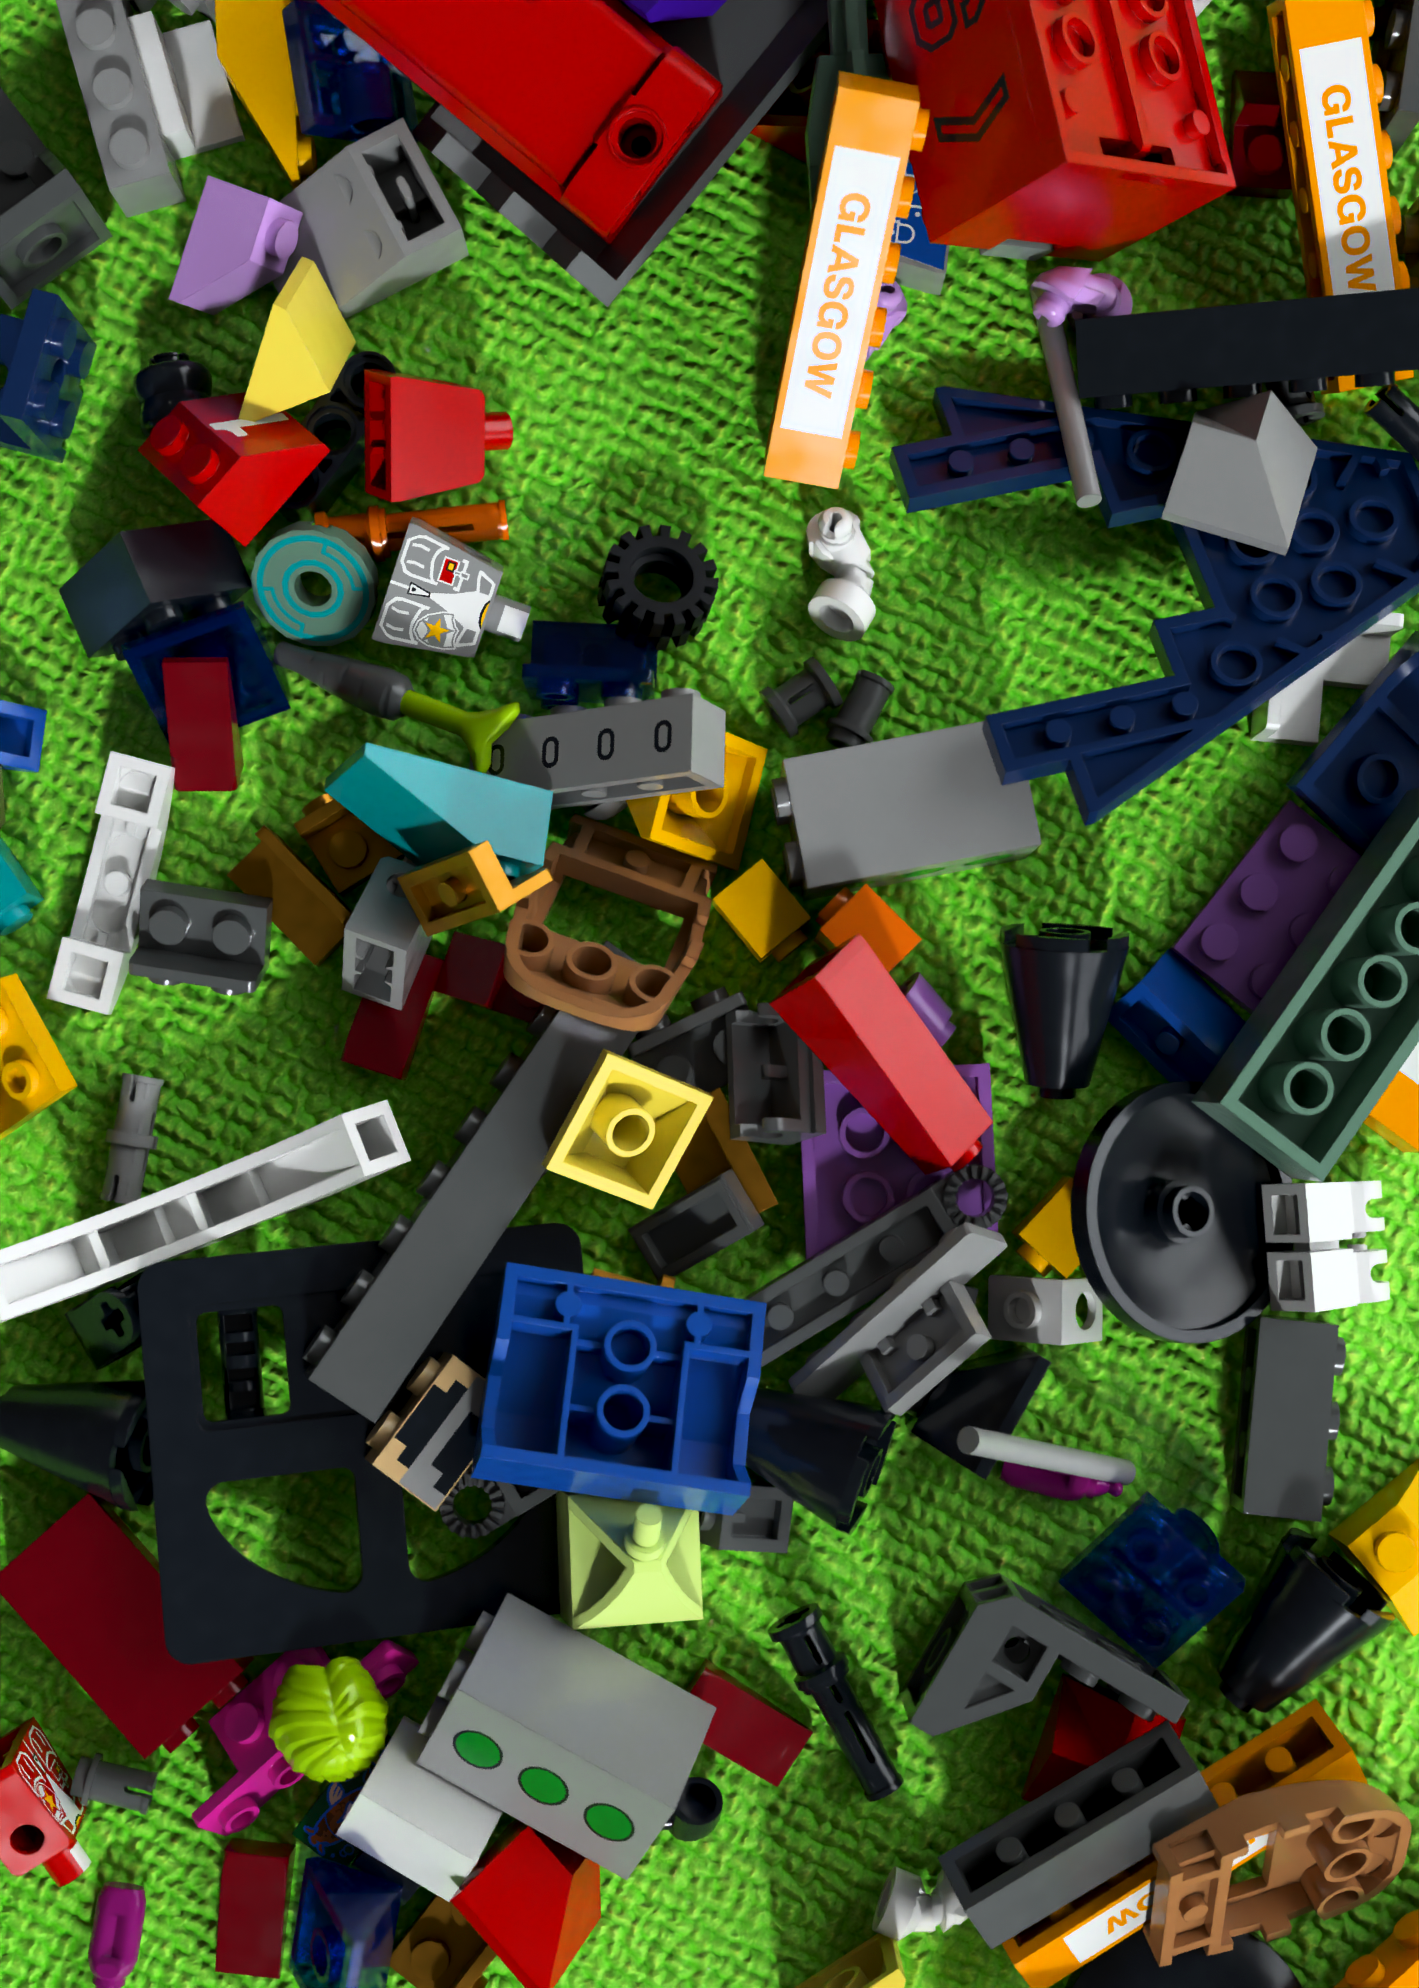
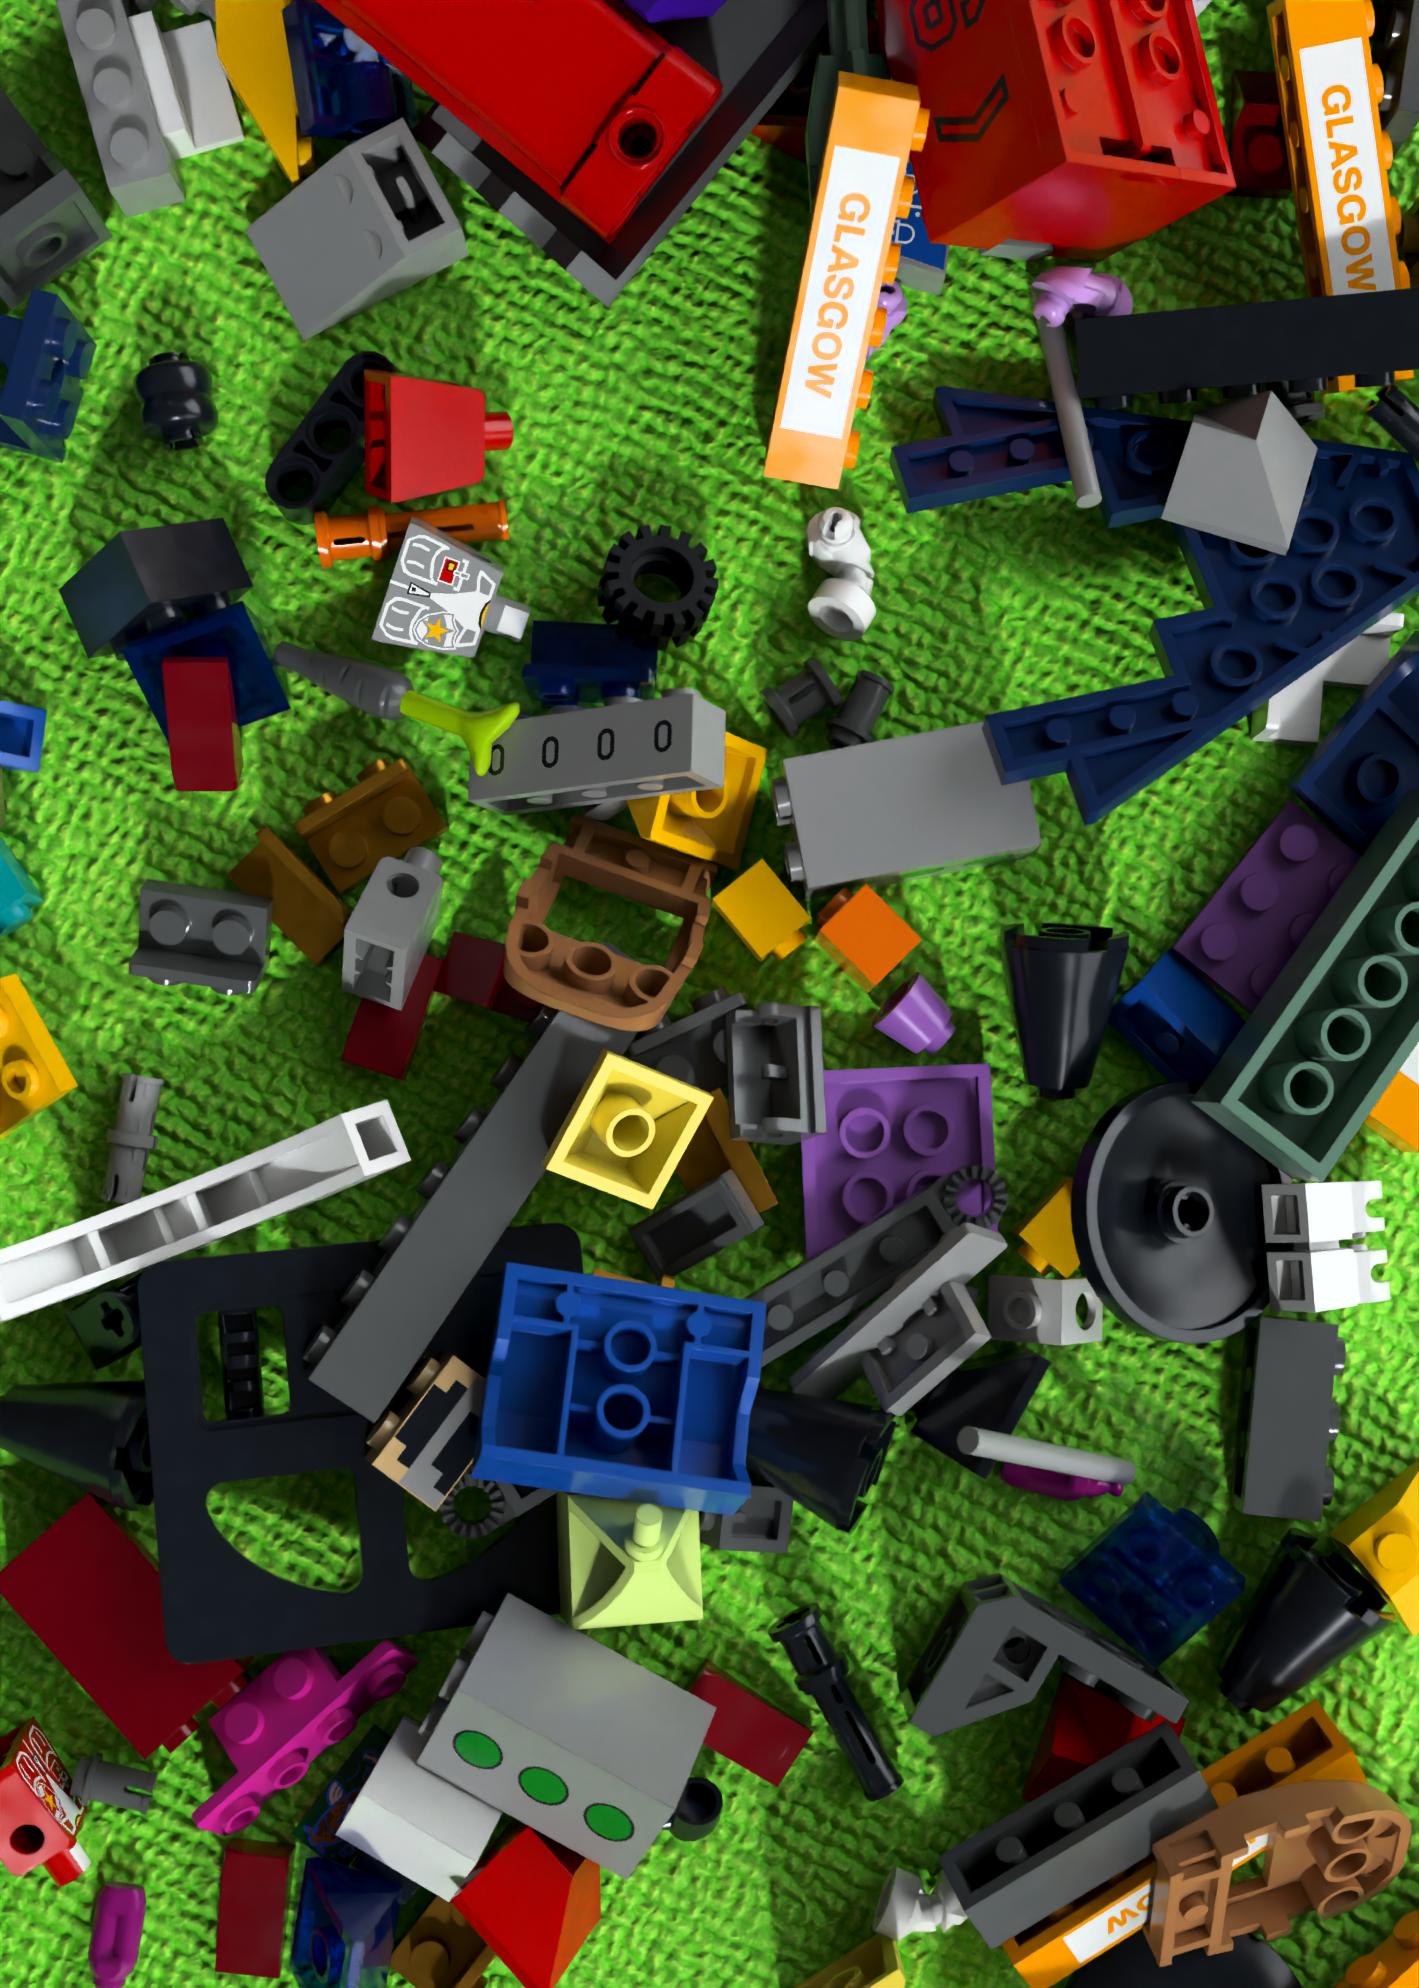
(124, 855): white slope -> none
(232, 465): red slope -> none
(233, 246): lavender slope -> none
(292, 607): sand green tile -> none
(300, 347): light yellow slope -> none
(329, 1719): lime hair -> none
(443, 808): teal slope -> none
(465, 888): pearl gold panel -> none
(884, 1055): slope -> none

